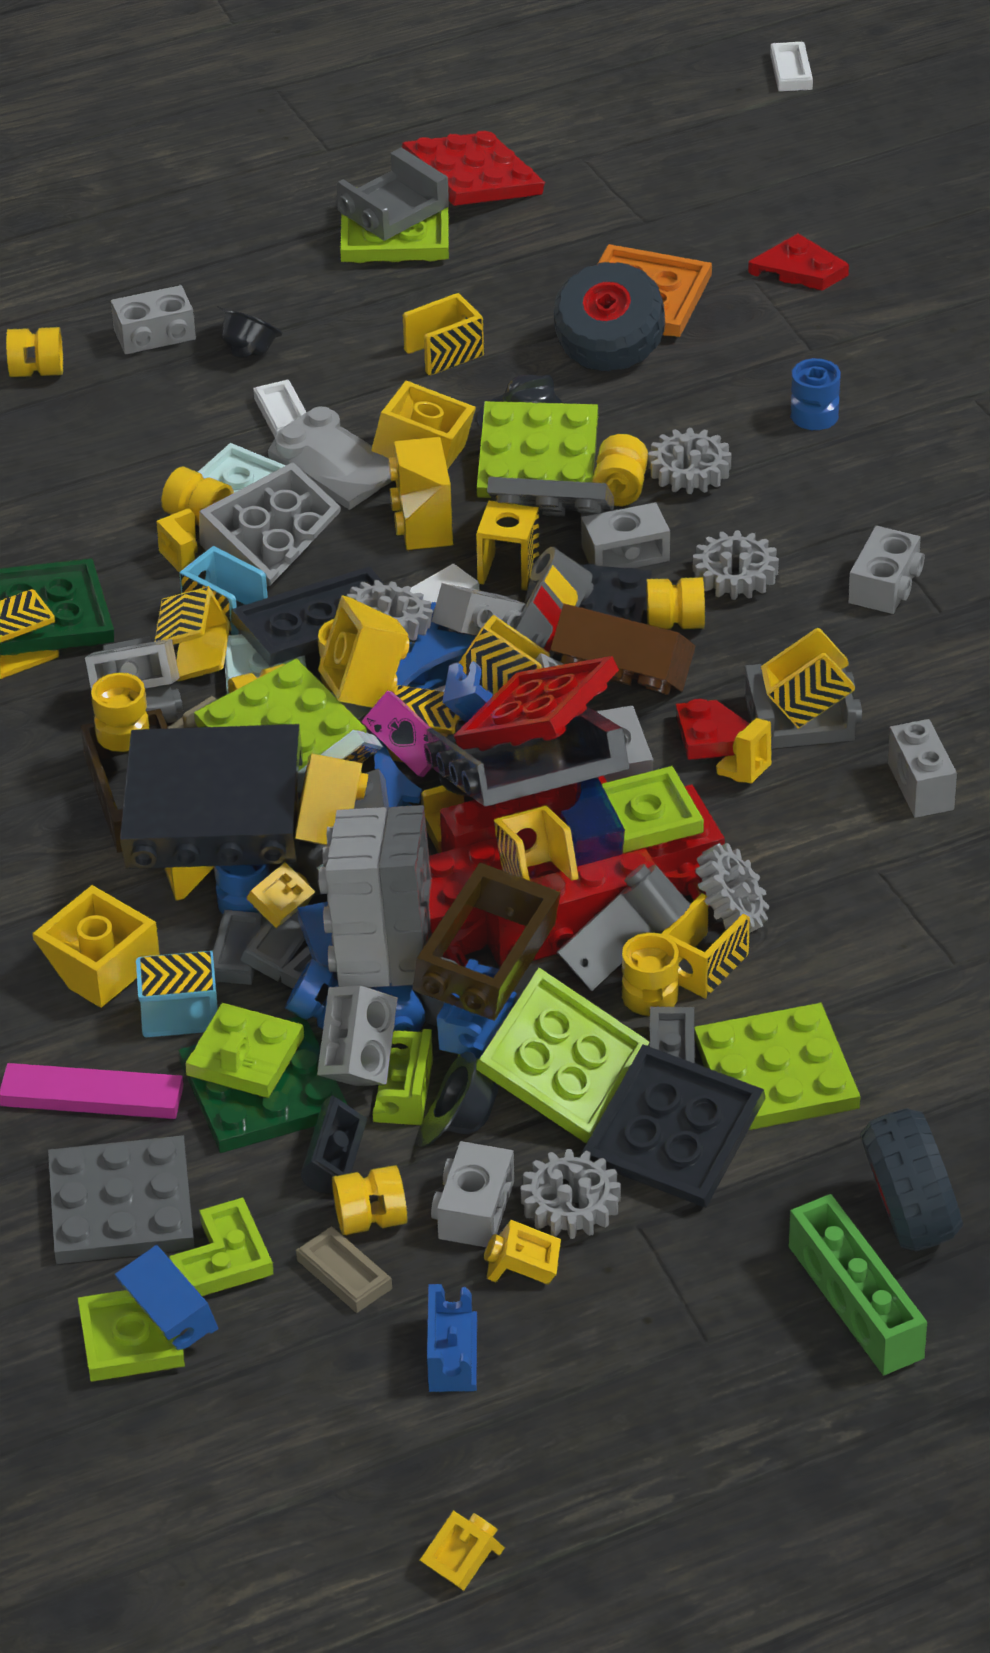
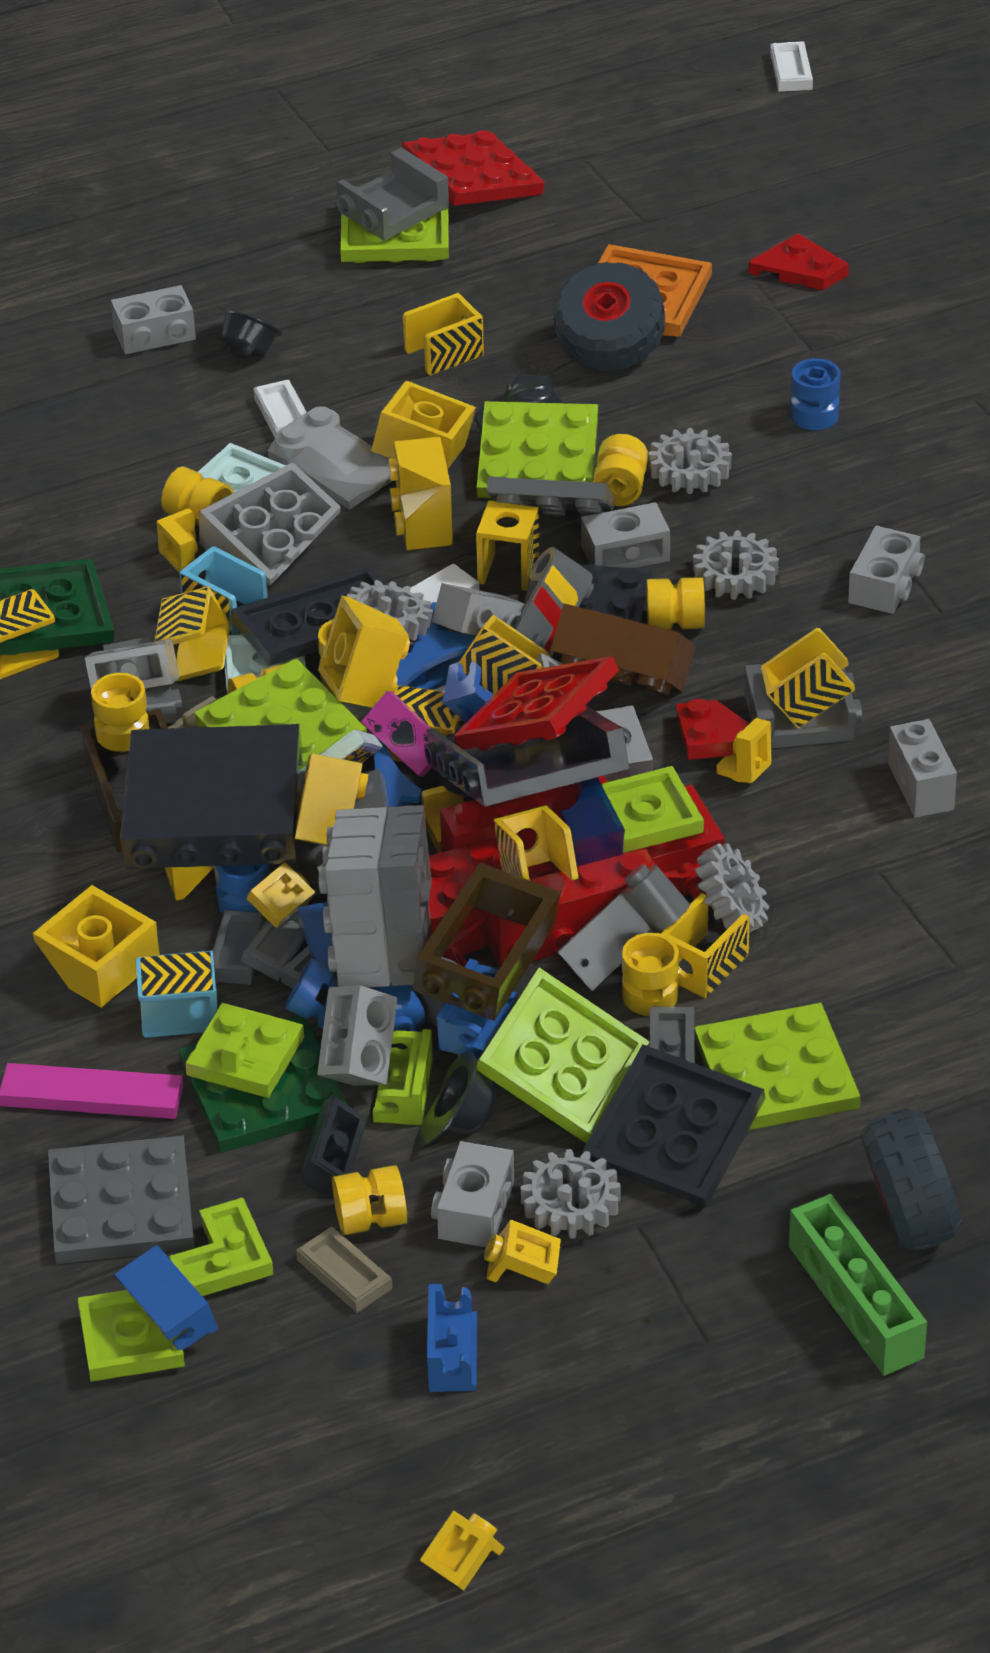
(47, 352): yellow wheel -> none

